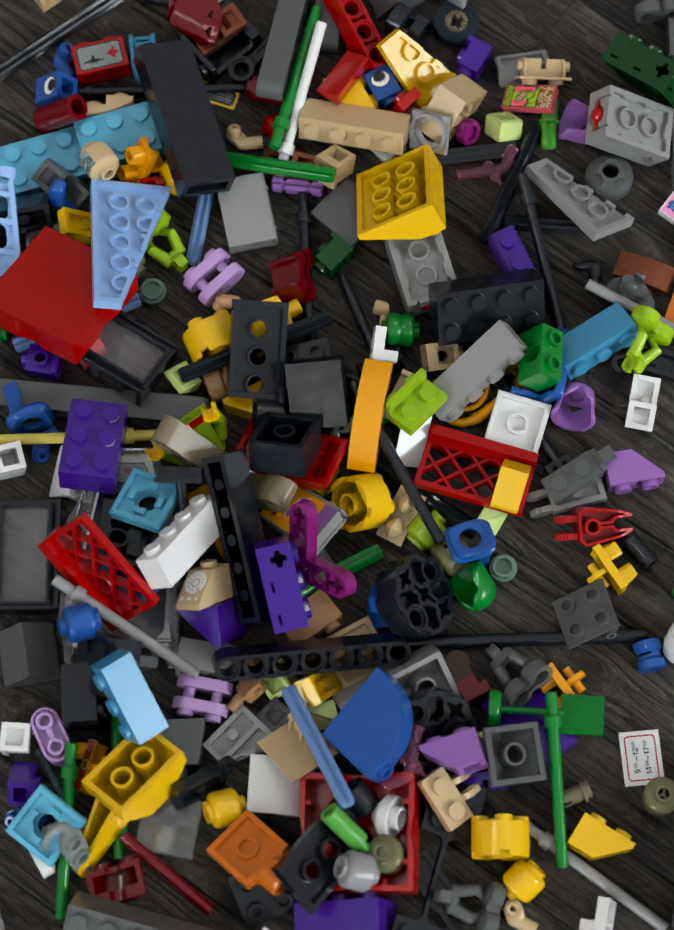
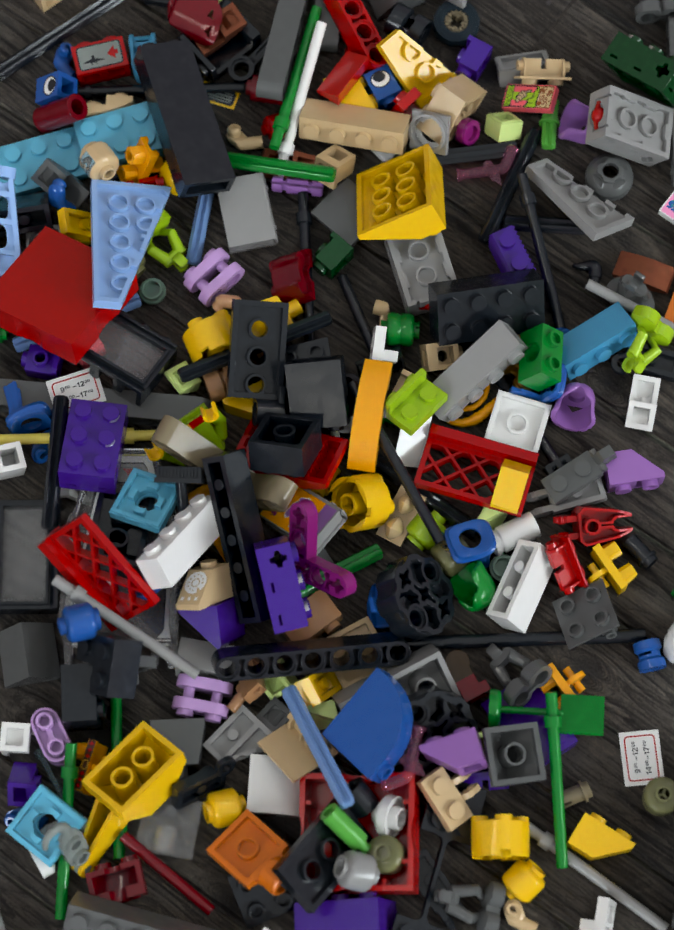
(52, 487): none -> black axle
(77, 386): none -> white sticker
(128, 696): brick -> none
(510, 532): none -> white piece
(521, 587): none -> white brick
(562, 553): none -> red hinge

